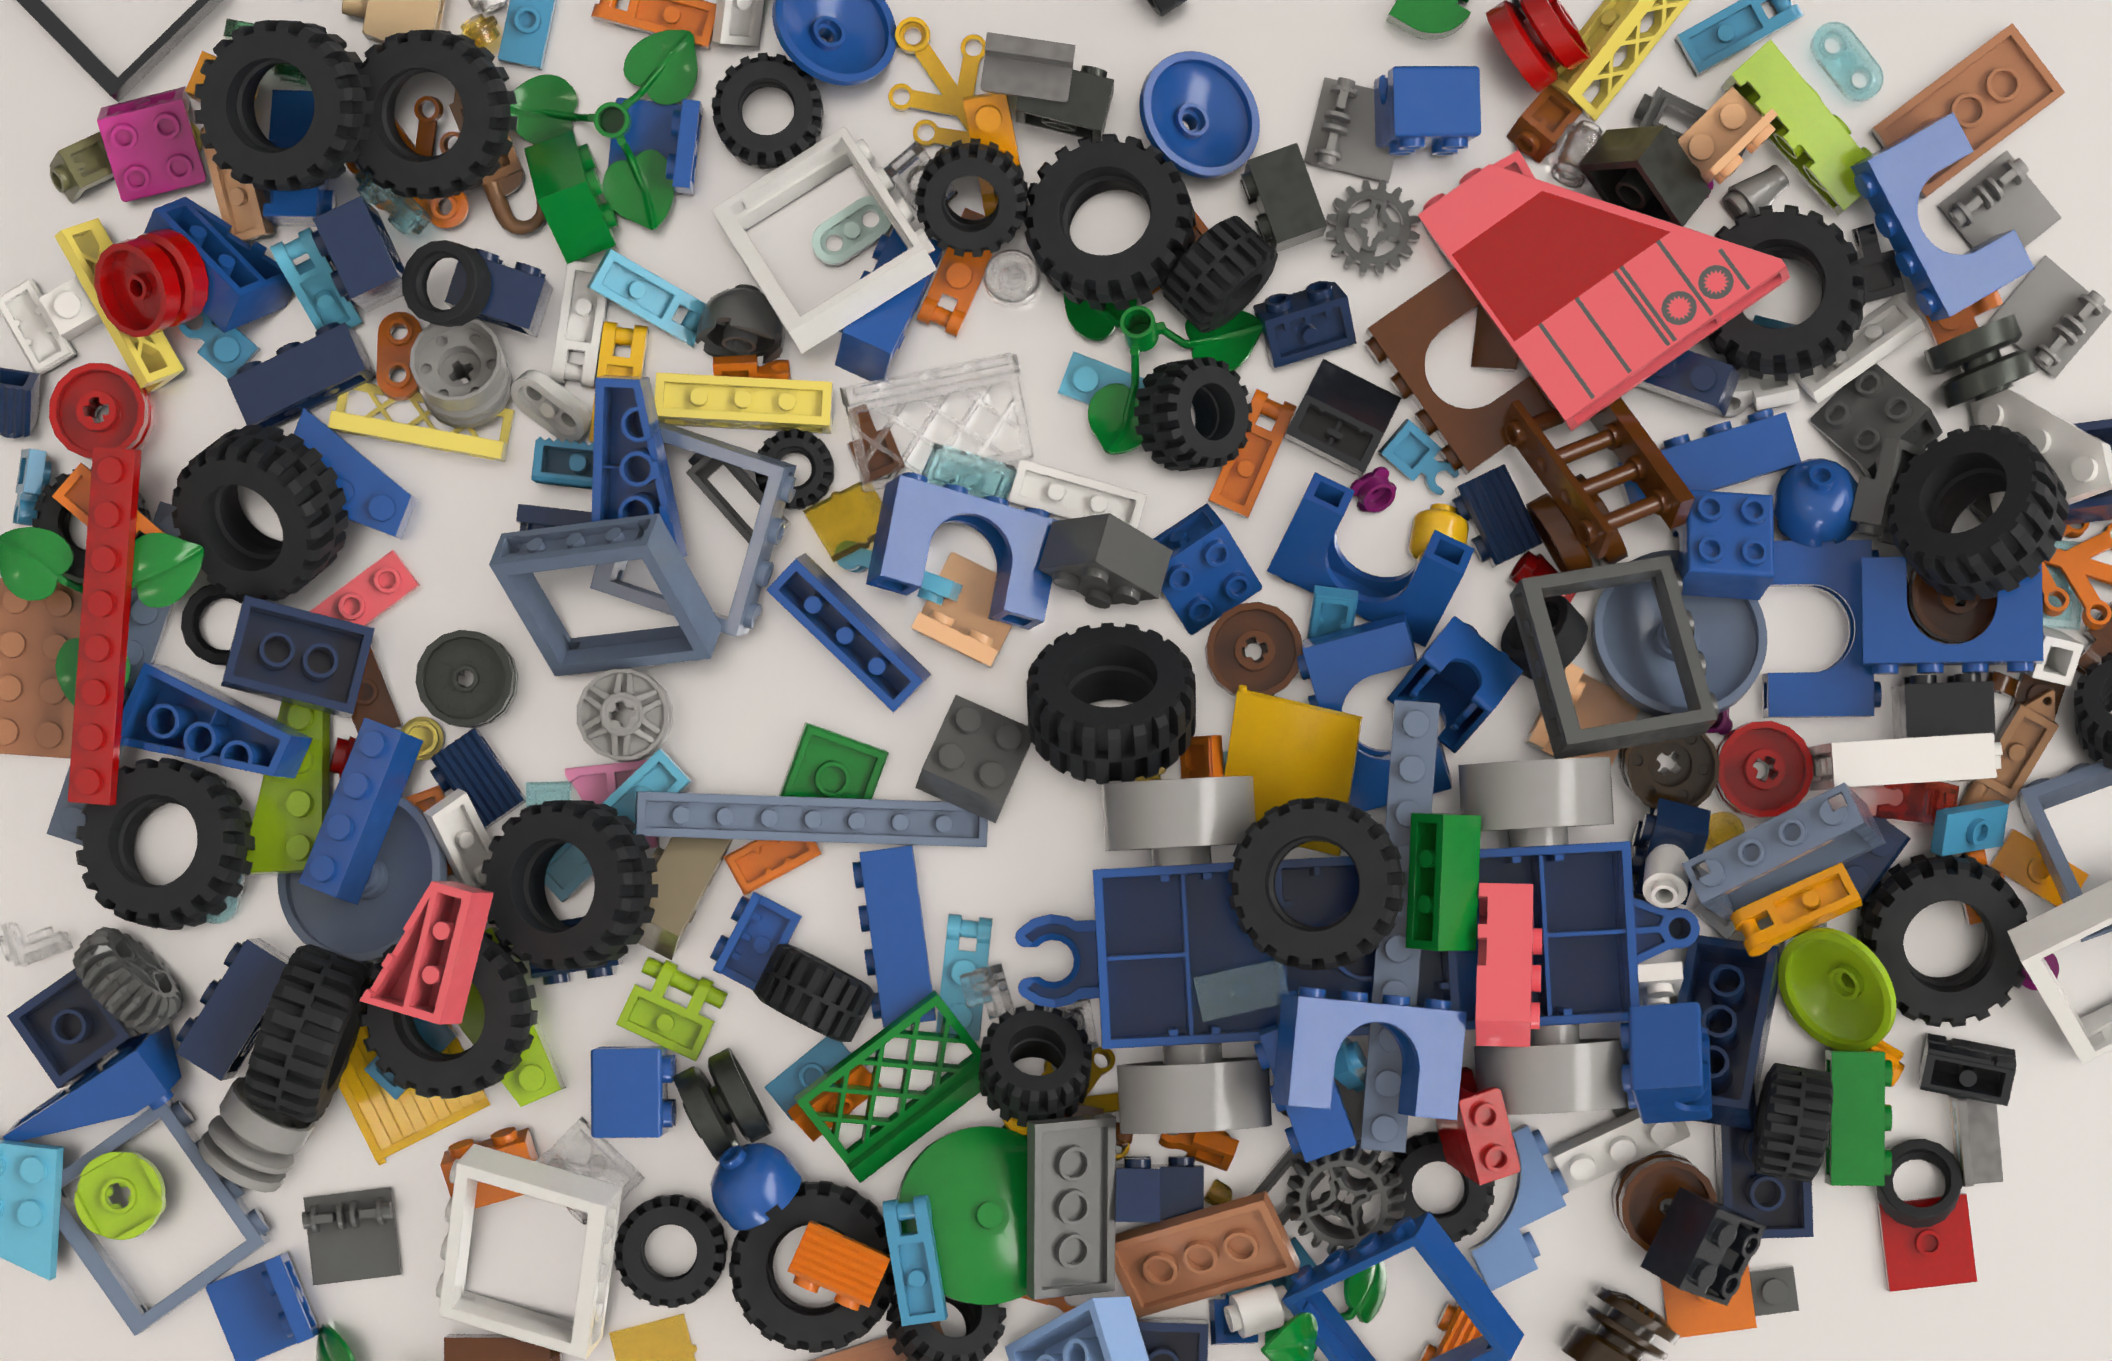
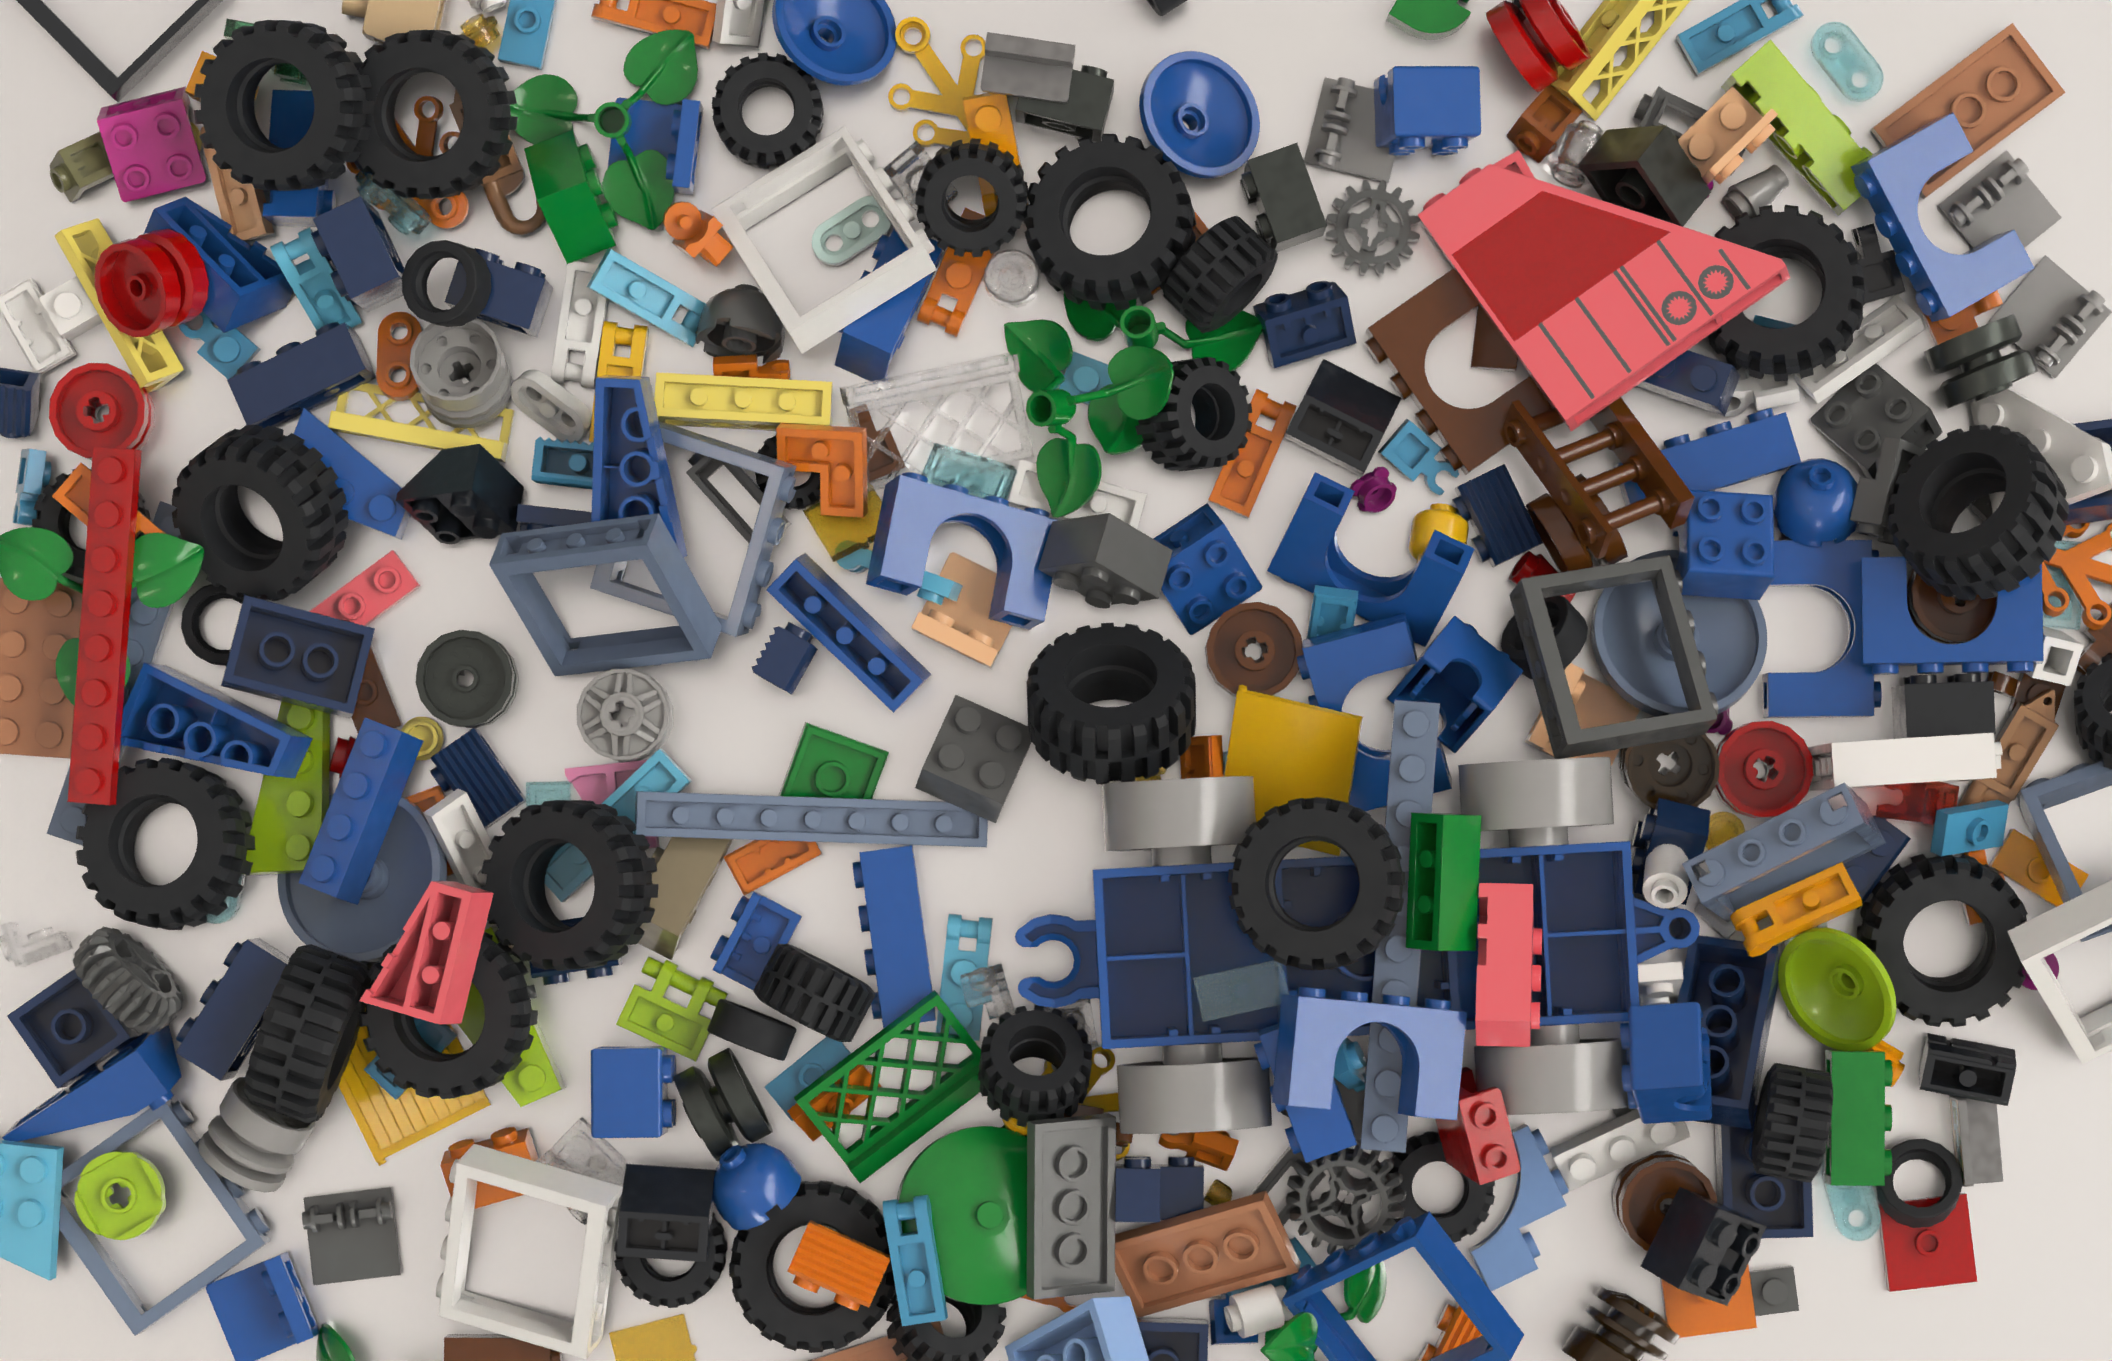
(463, 496): none -> black slope
(666, 1213): none -> black slope
(696, 232): none -> orange hips
(751, 1029): none -> black tyre
(786, 657): none -> dark blue brick
(837, 455): none -> orange plate
(1065, 469): none -> green plant
(1850, 1198): none -> clear light blue plate

